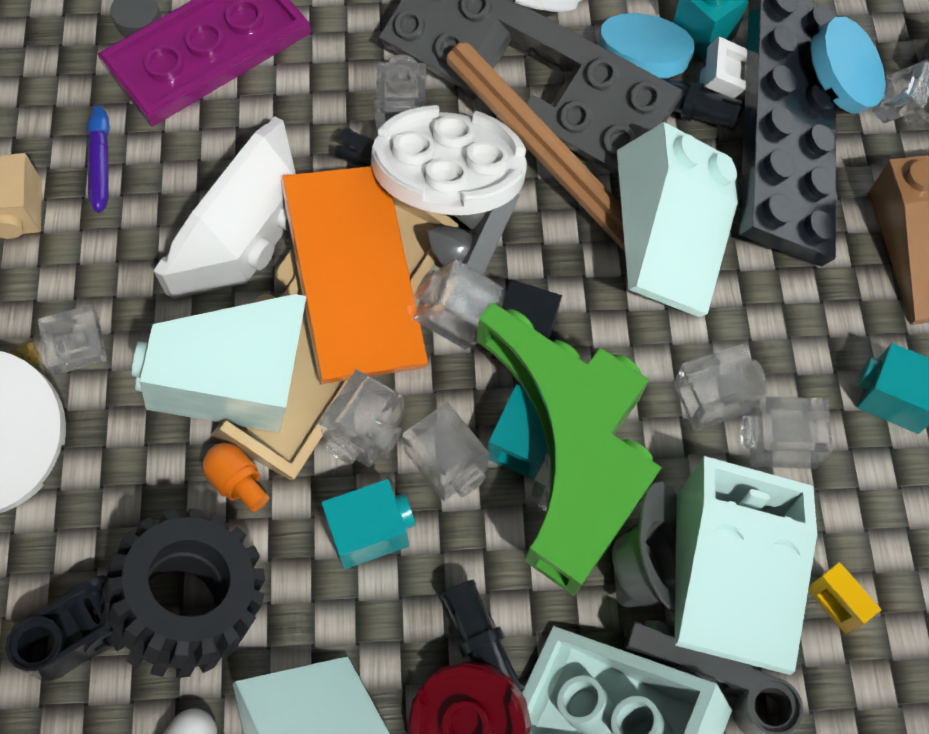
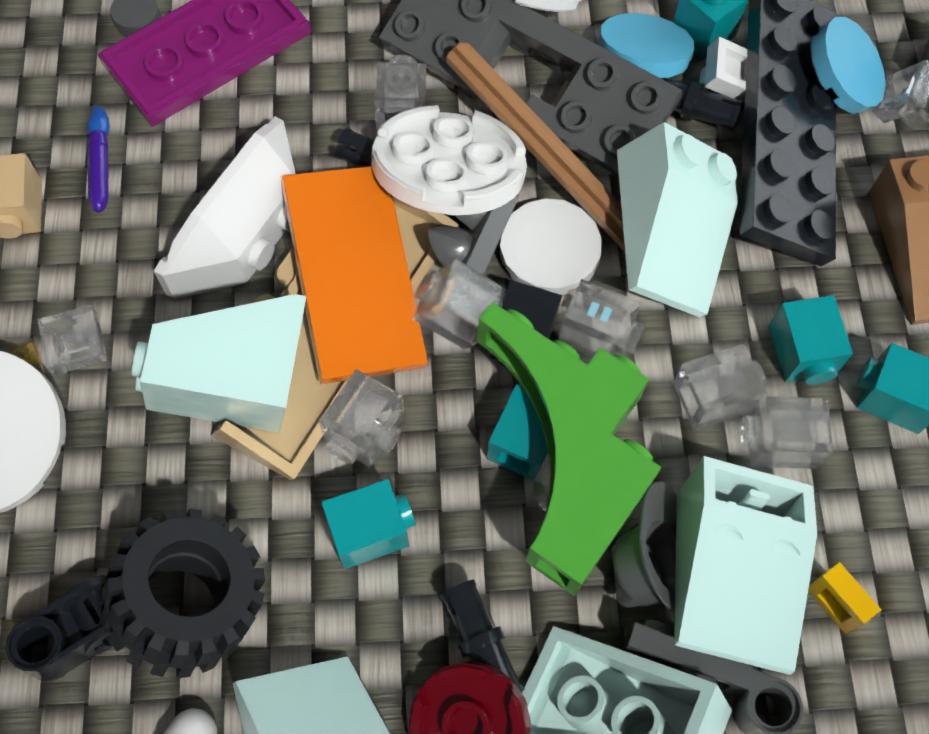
(234, 475): orange cylinder -> none
(447, 453): clear brick -> none
(550, 245): none -> white tile
(601, 320): none -> clear brick
(810, 340): none -> teal brick

